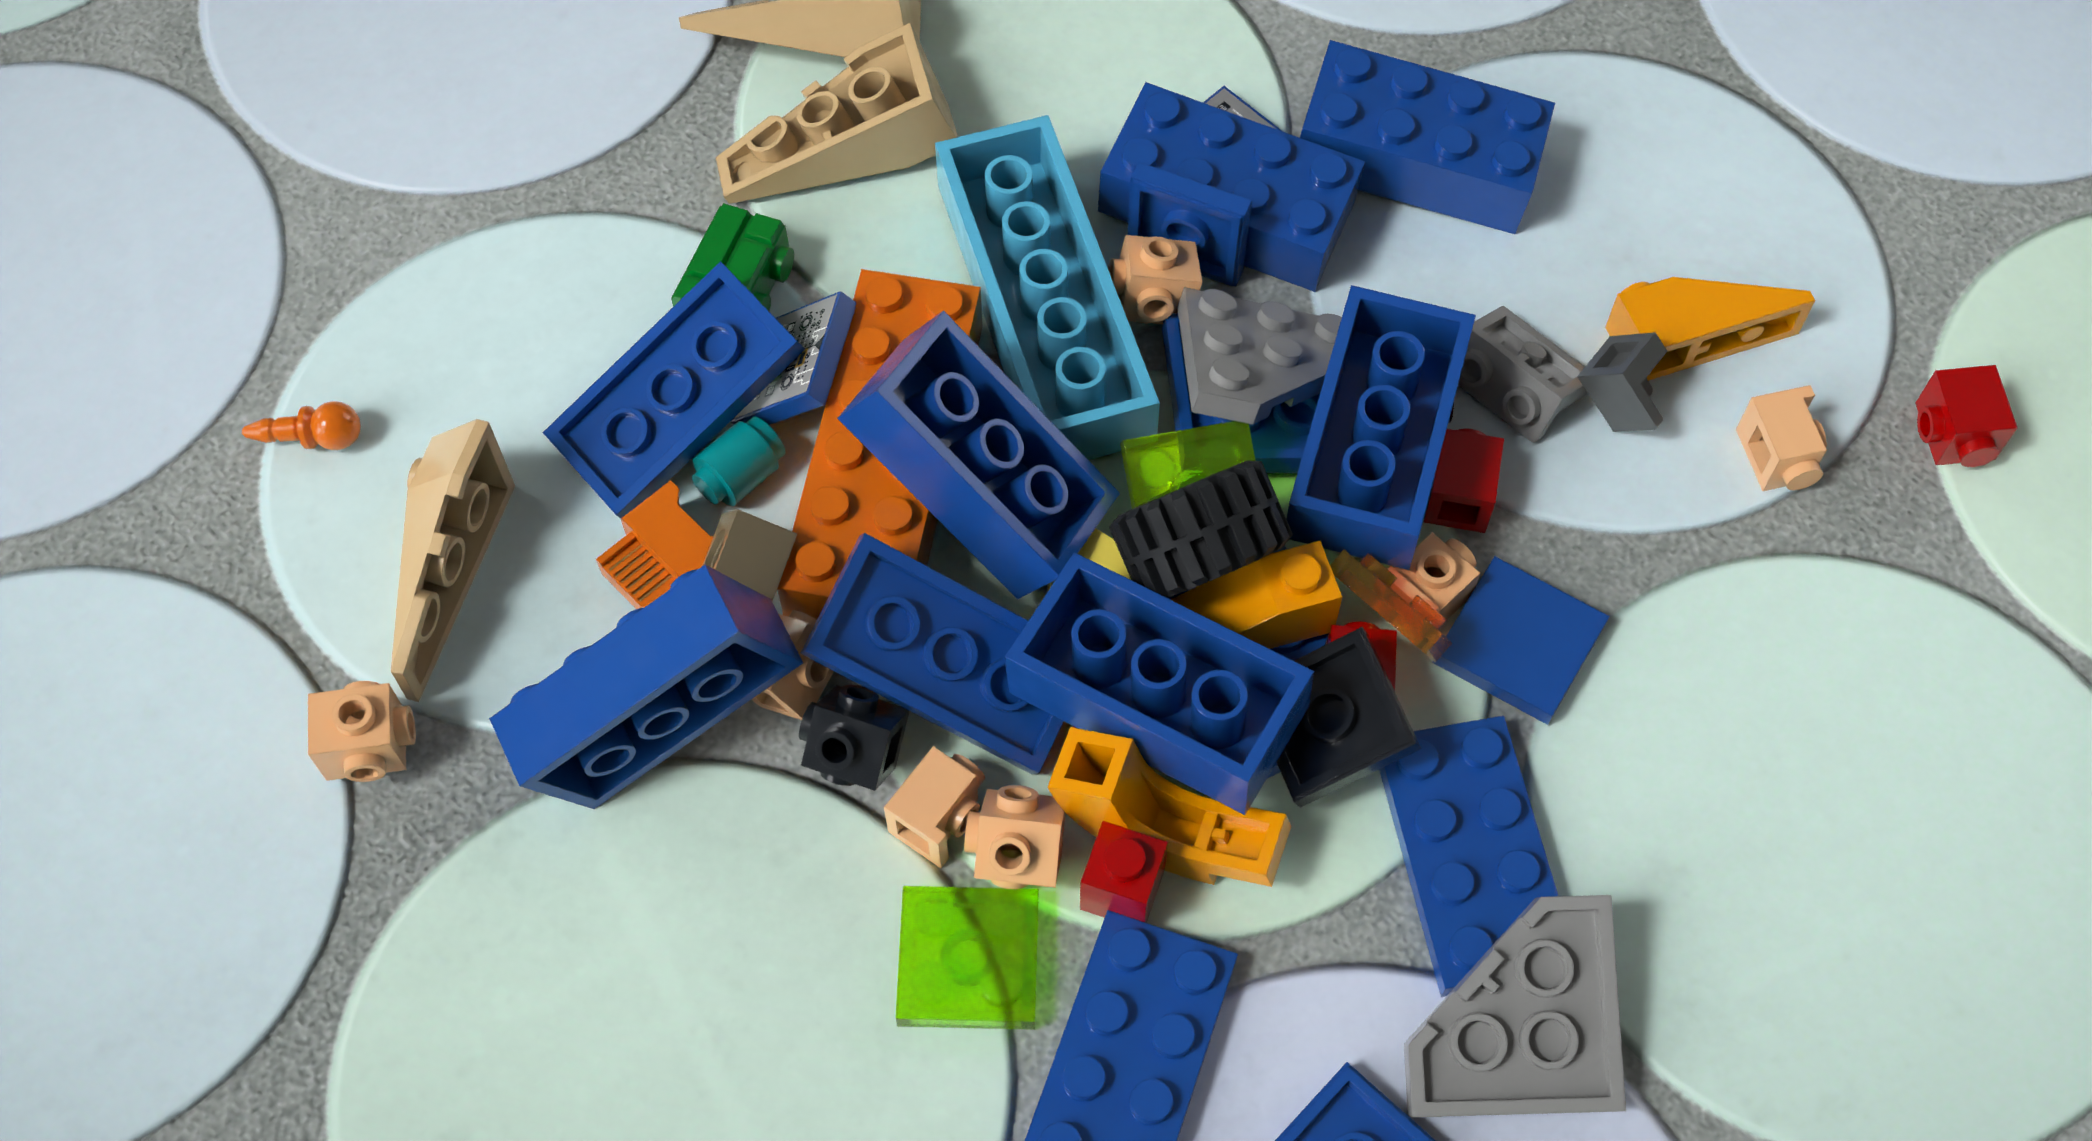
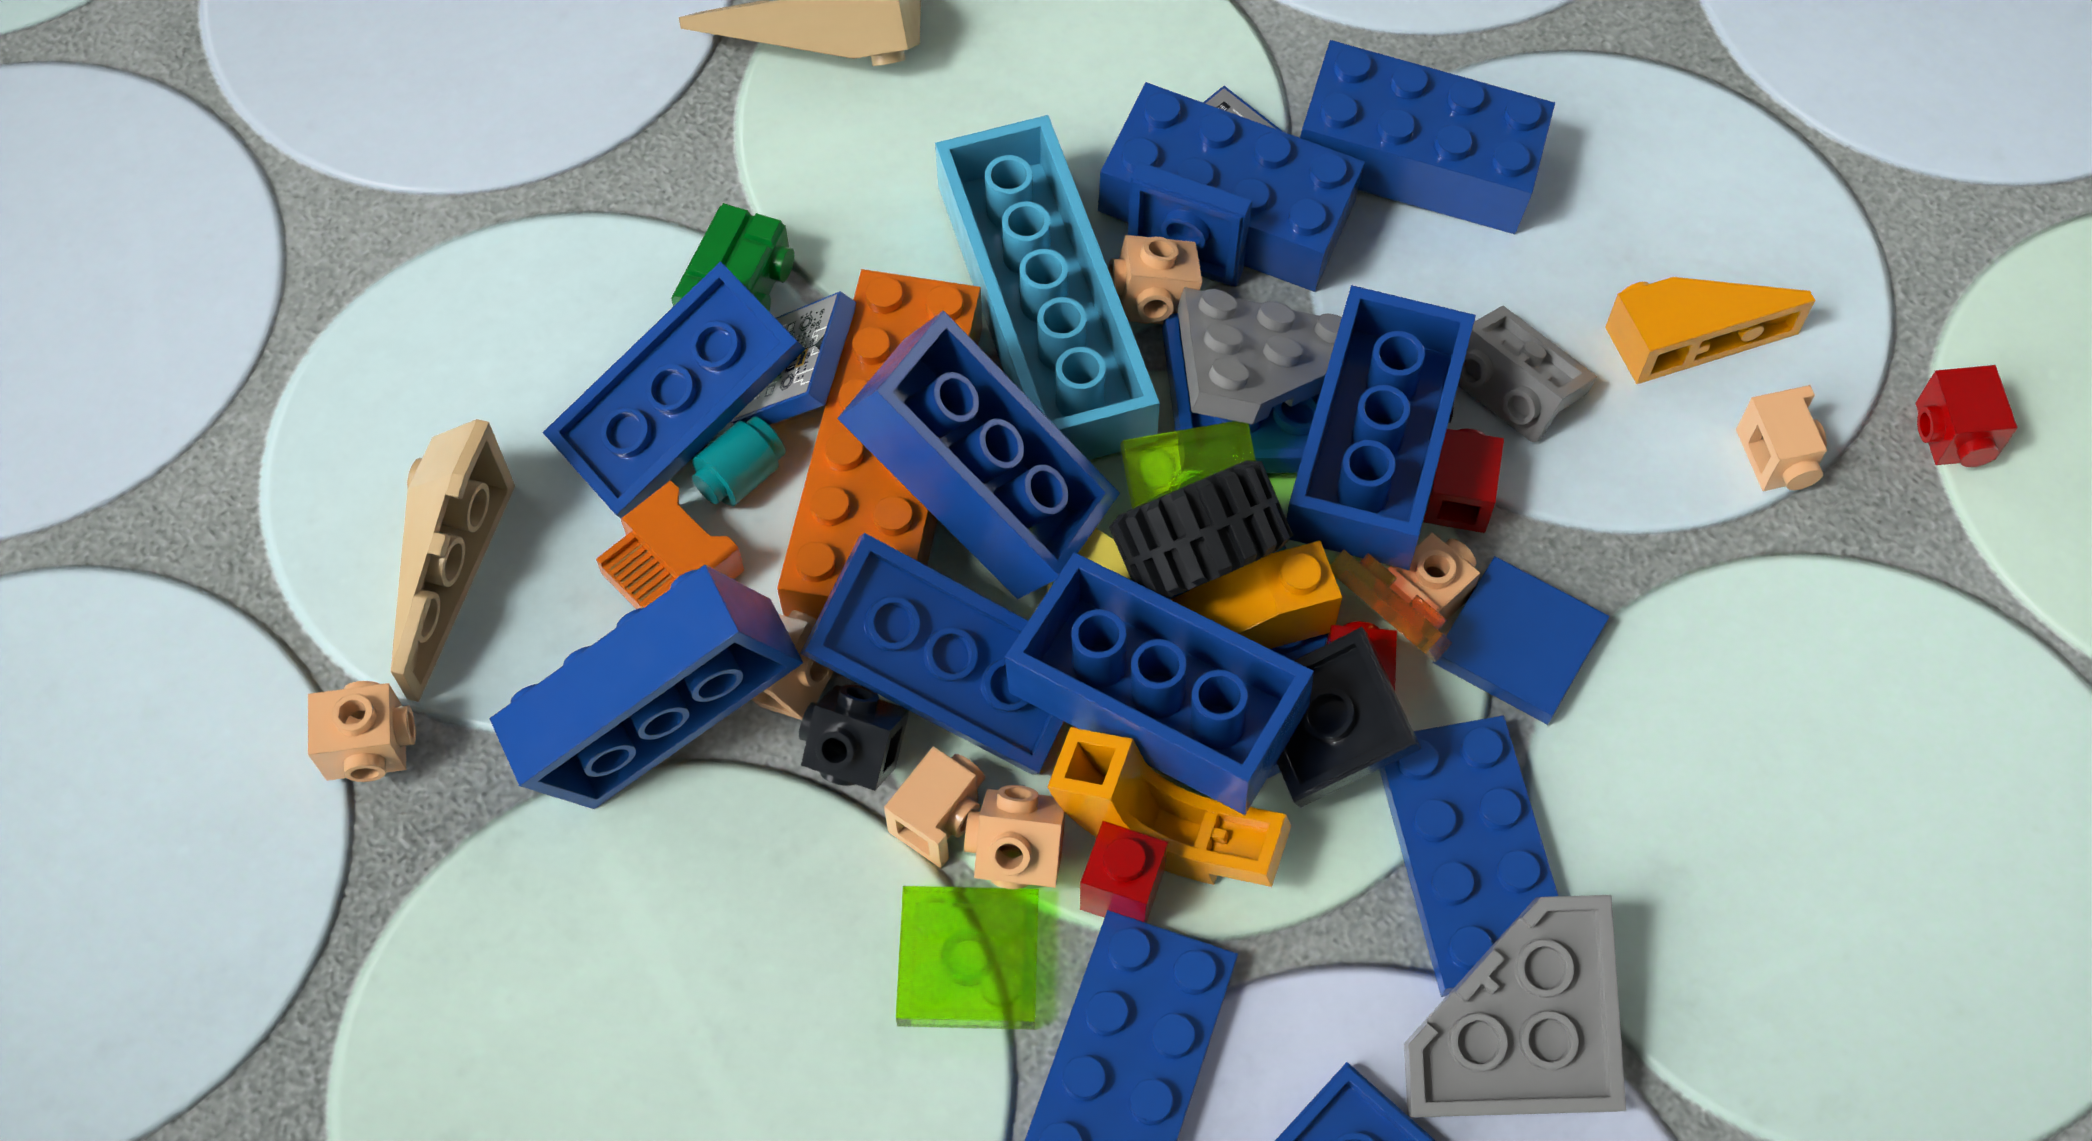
(330, 425): orange bar -> none
(750, 551): dark tan brick -> none
(860, 124): tan wedge -> none
(1619, 381): dark grey panel -> none

